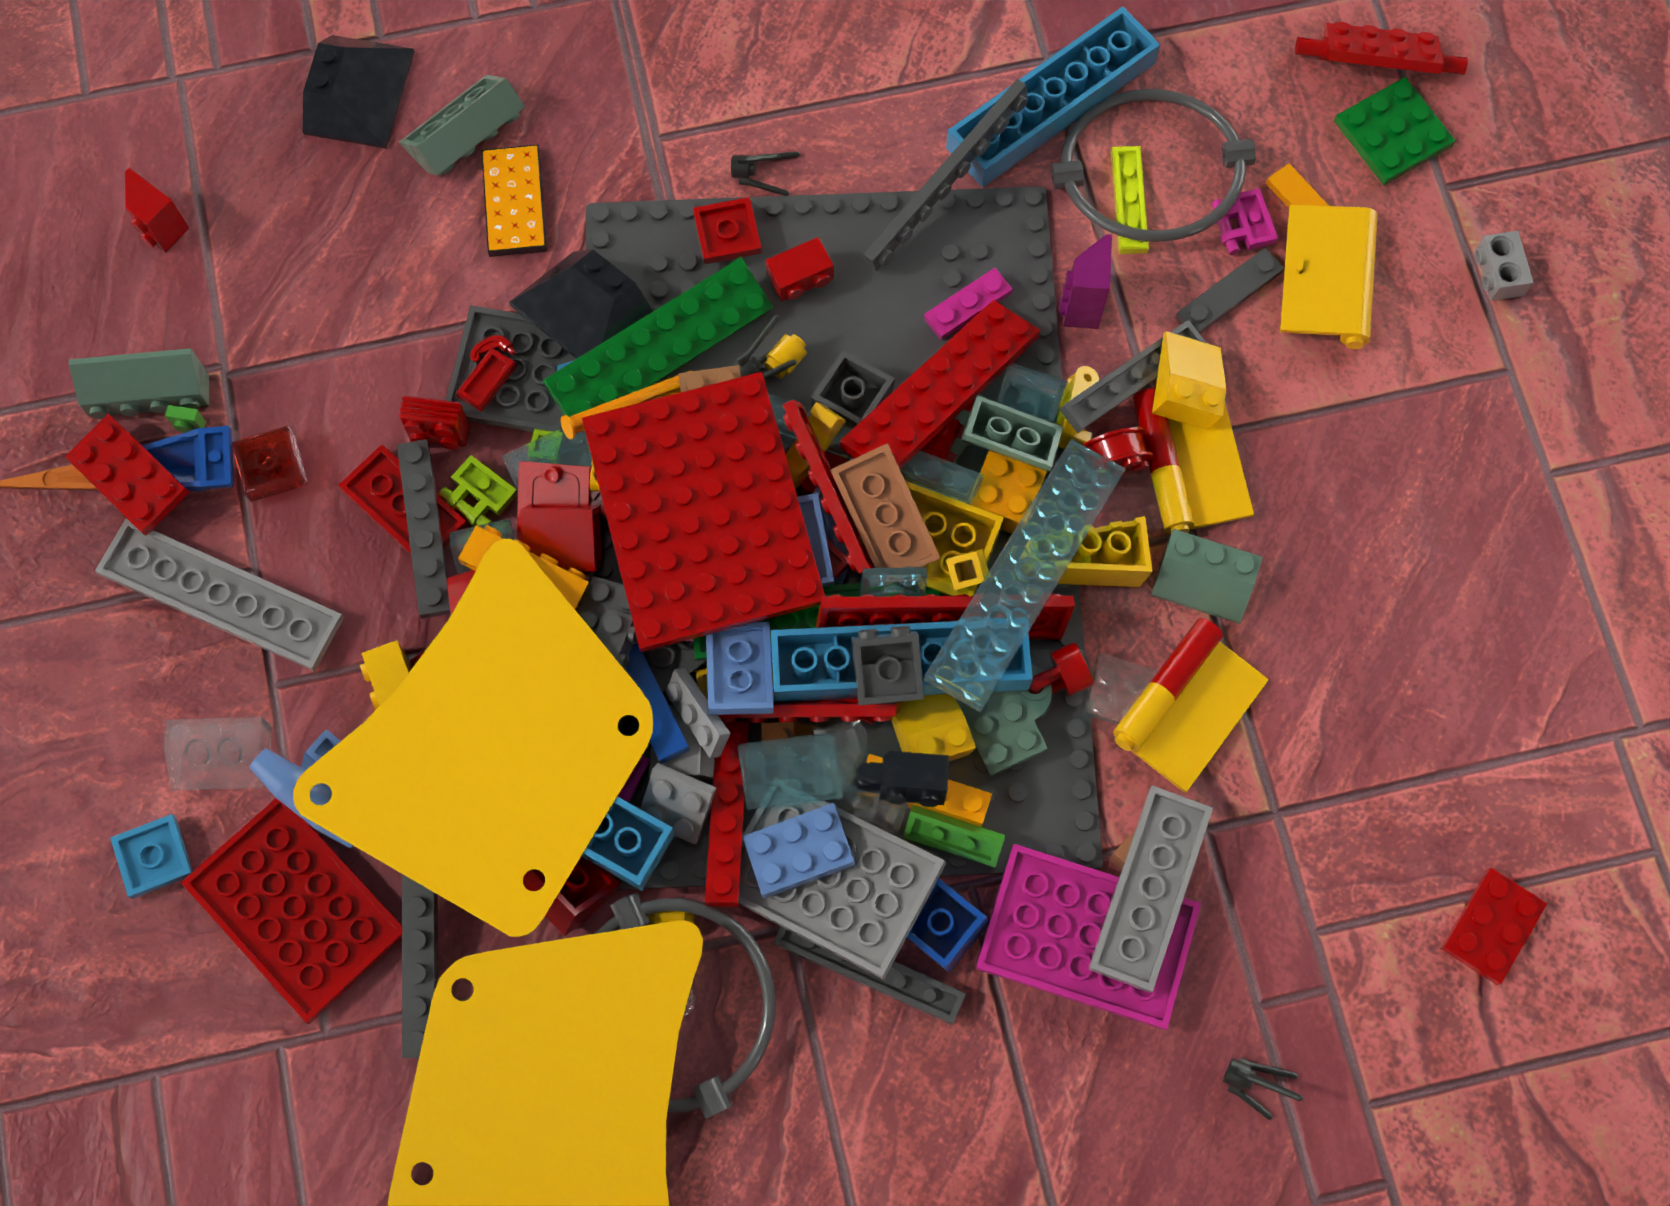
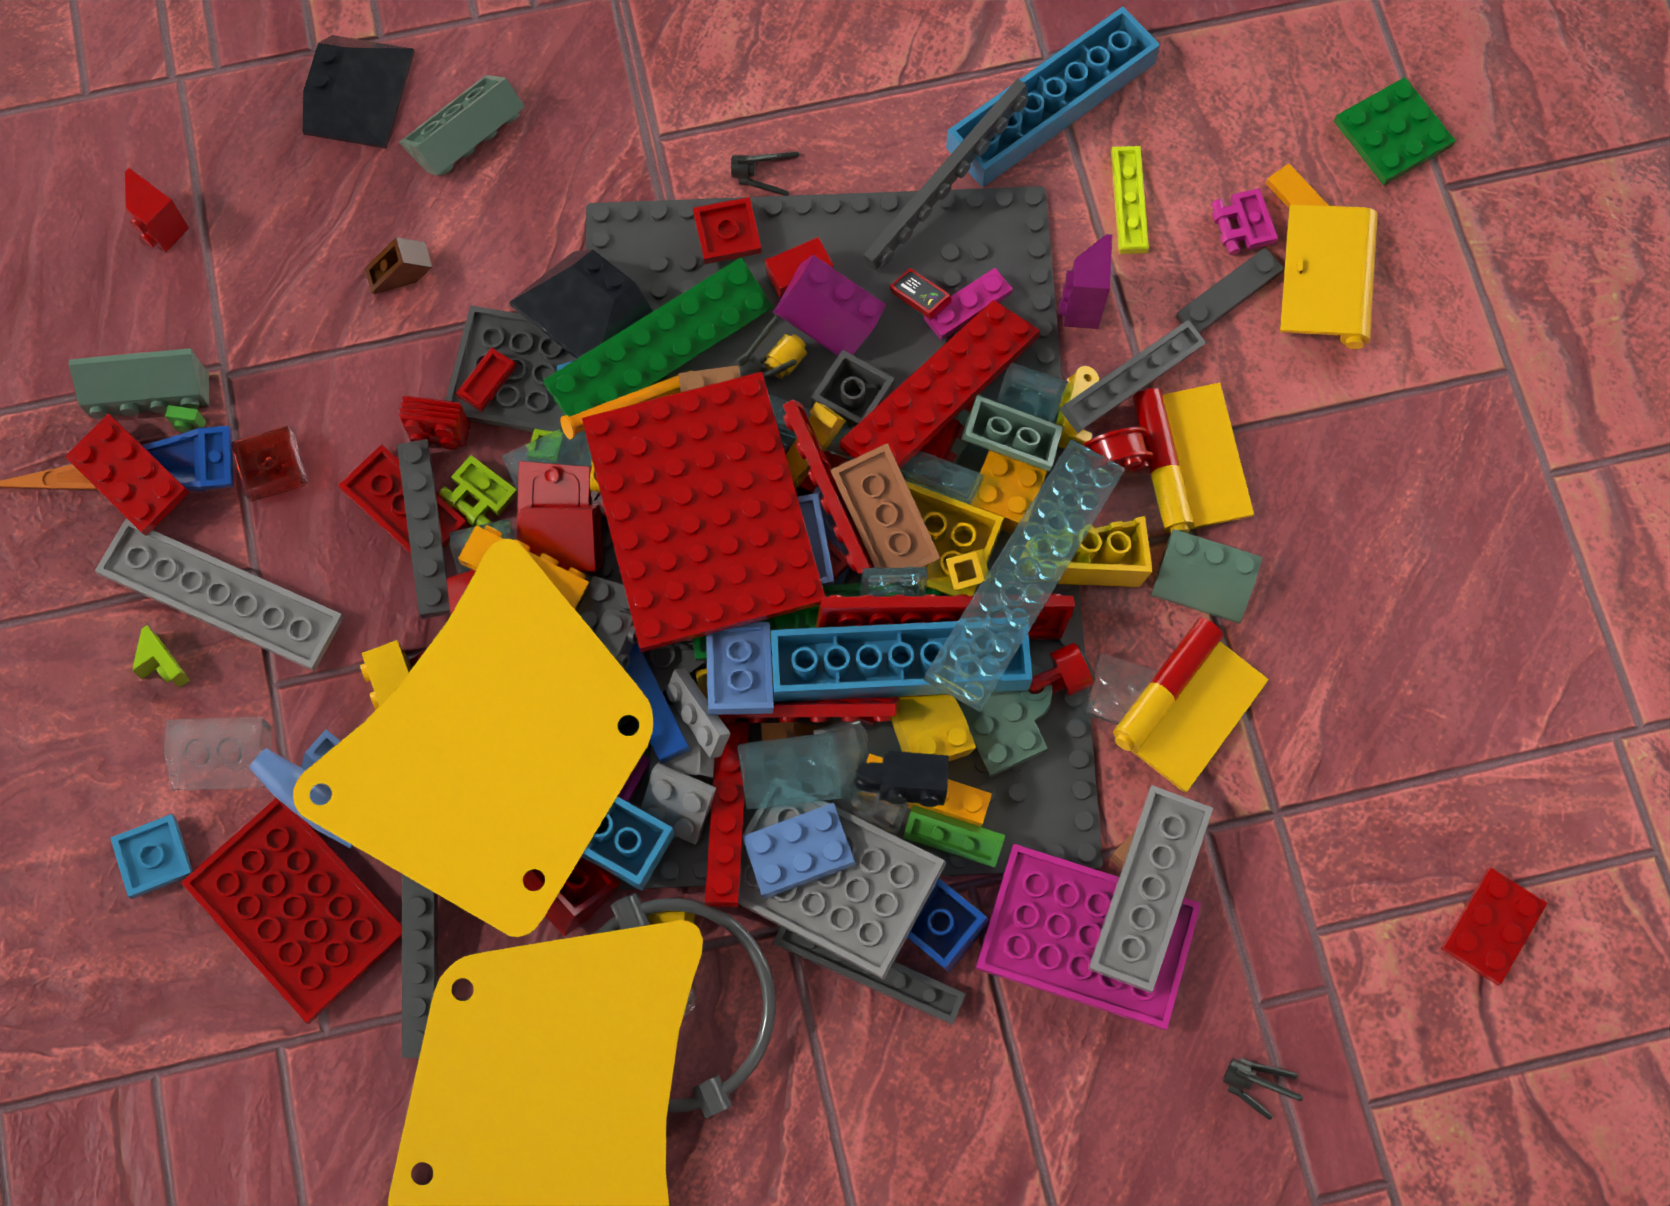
(153, 656): none -> lime slope
(398, 265): none -> reddish brown slope
(494, 342): red piece -> none
(514, 200): light orange tile -> none
(829, 307): none -> magenta slope
(887, 666): dark grey plate -> none
(920, 293): none -> tile
(1190, 381): yellow slope -> none
(1235, 154): dark grey piece -> none
(1381, 48): red plate -> none
(1510, 265): light grey brick -> none

